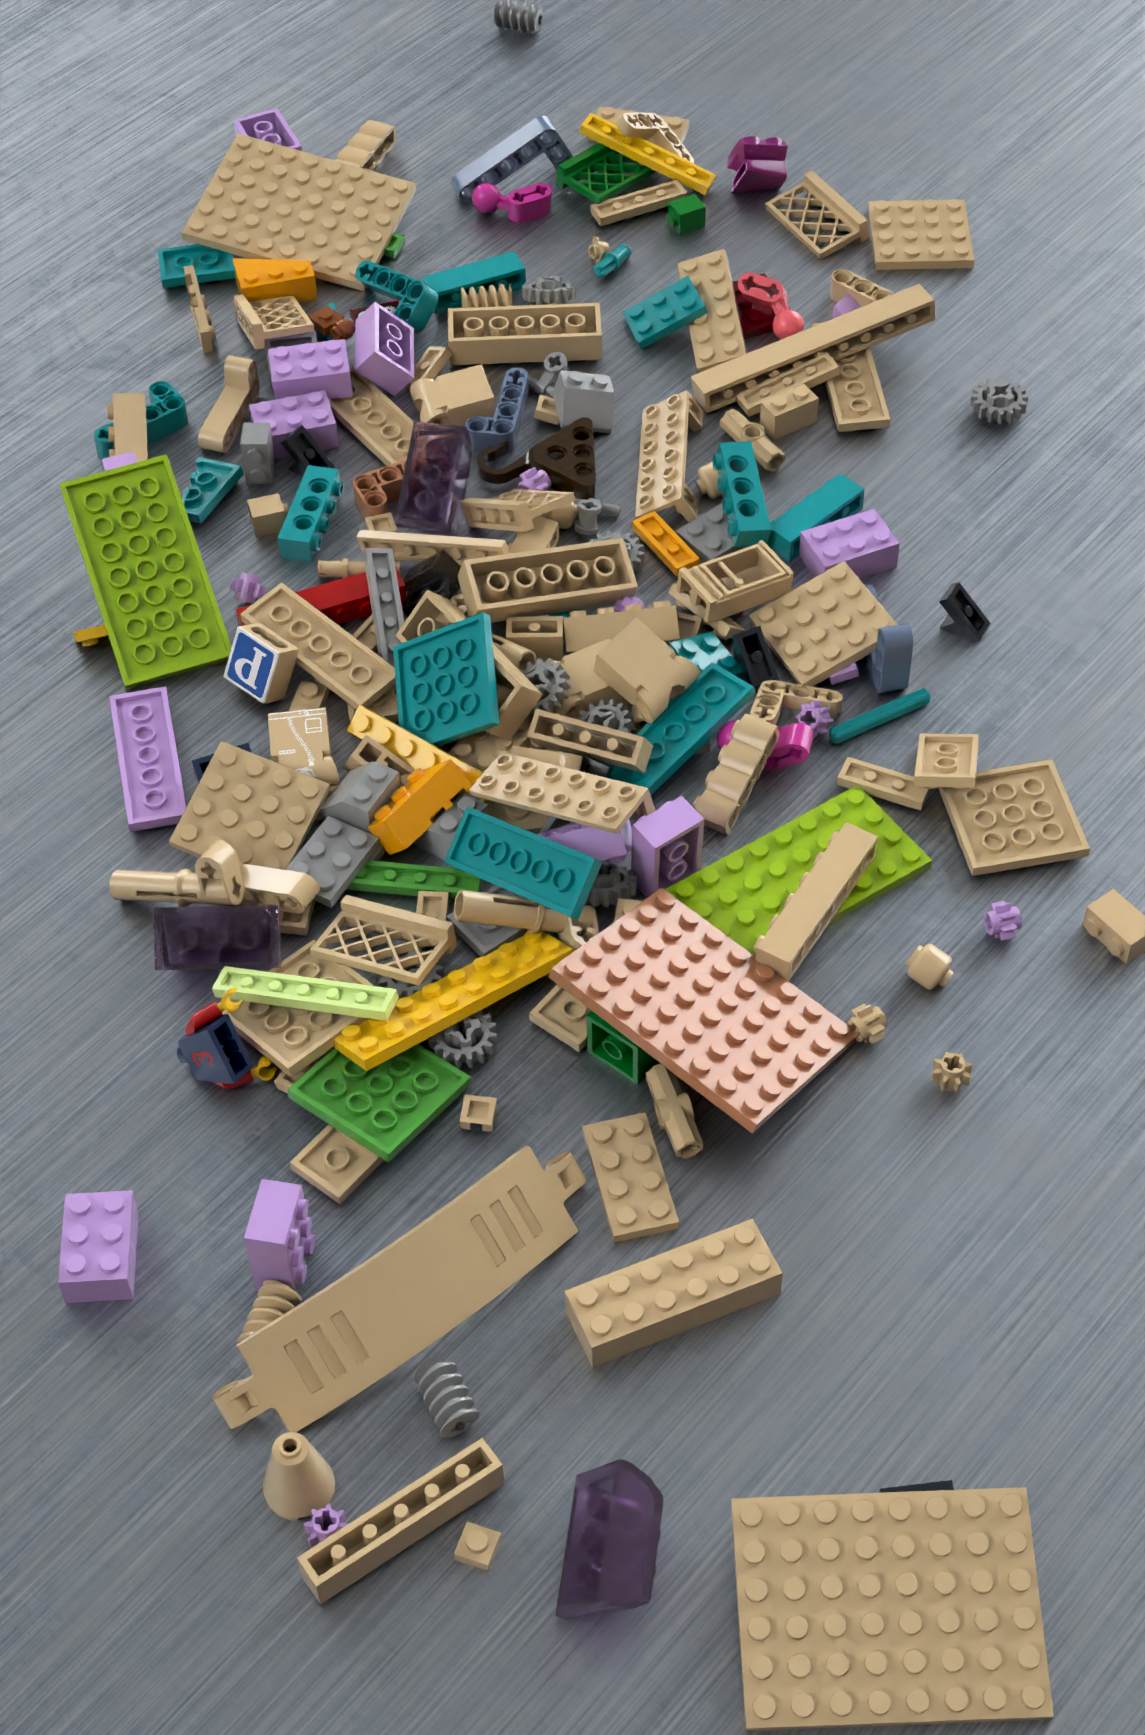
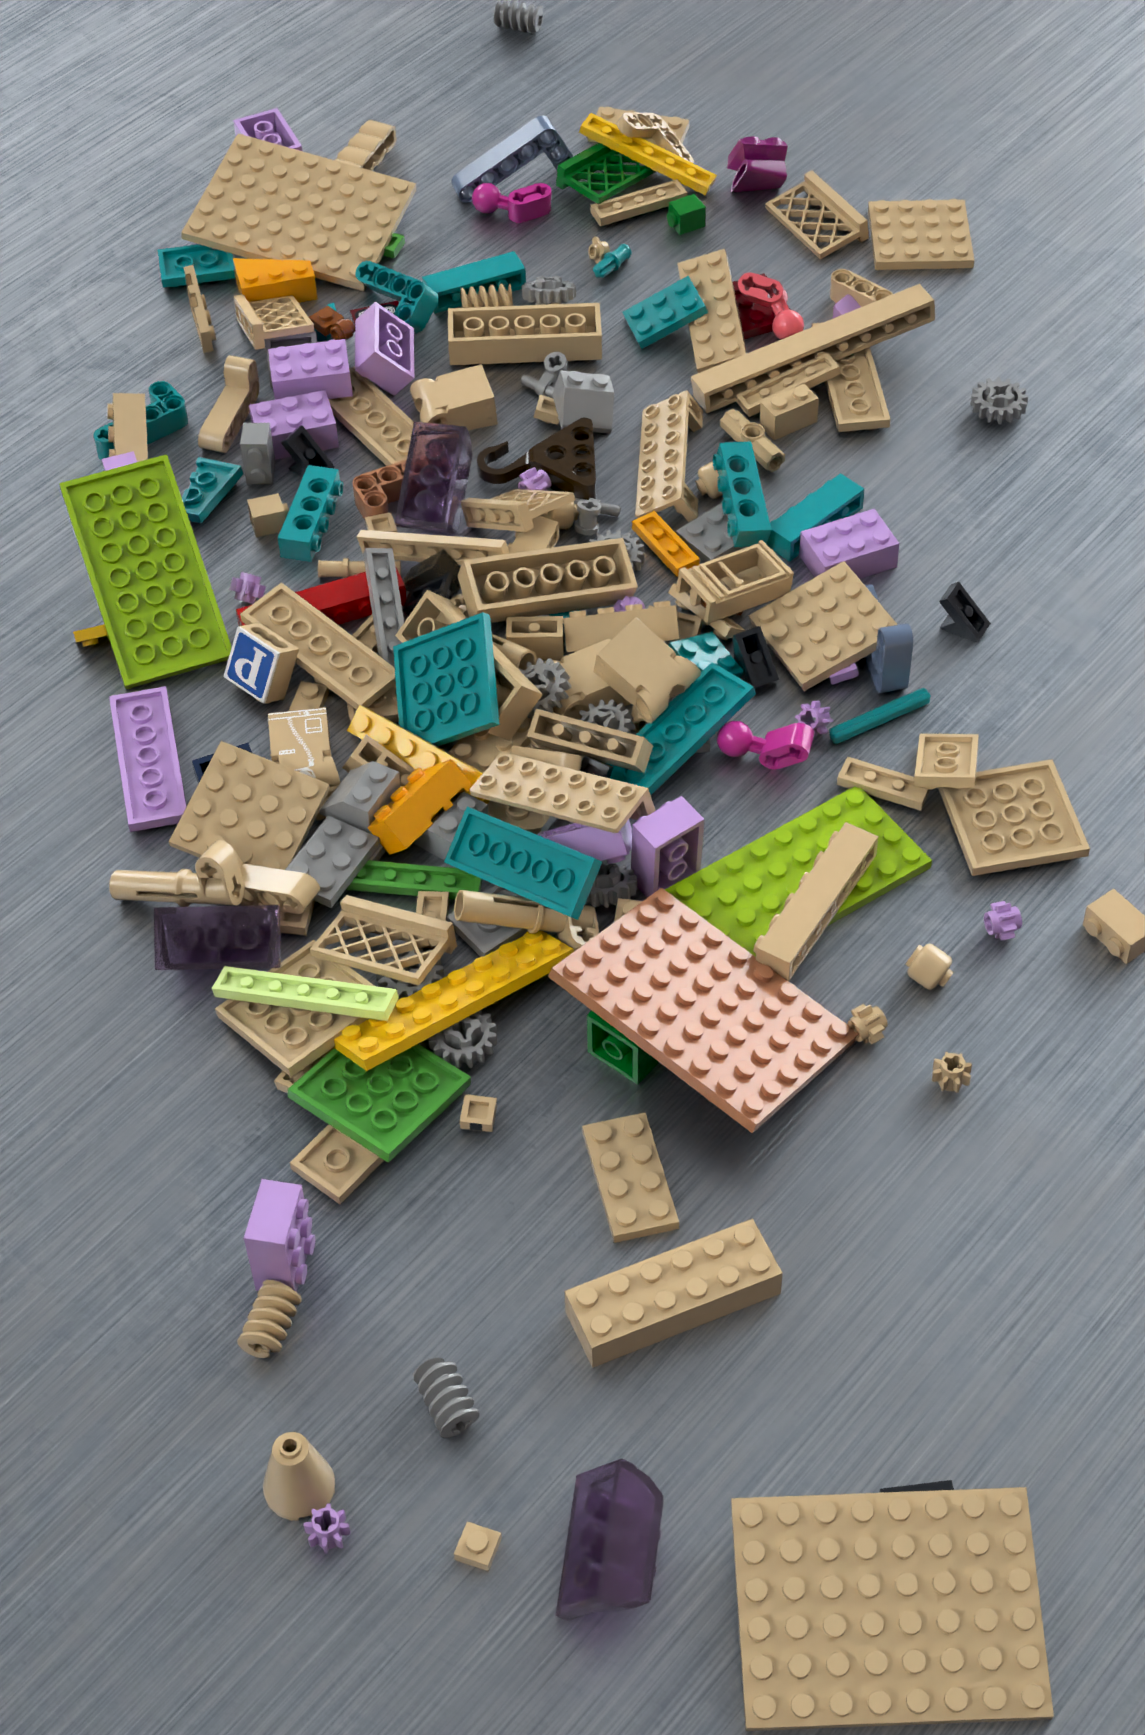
(98, 1246): lavender brick -> none
(216, 1049): dark blue torso -> none
(401, 1520): tan brick -> none
(405, 1294): tan panel -> none
(430, 363): tan plate -> none
(507, 417): sand blue beam -> none
(562, 1017): tan plate -> none
(674, 1111): tan piece -> none
(737, 772): tan brick -> none
(778, 694): tan beam -> none

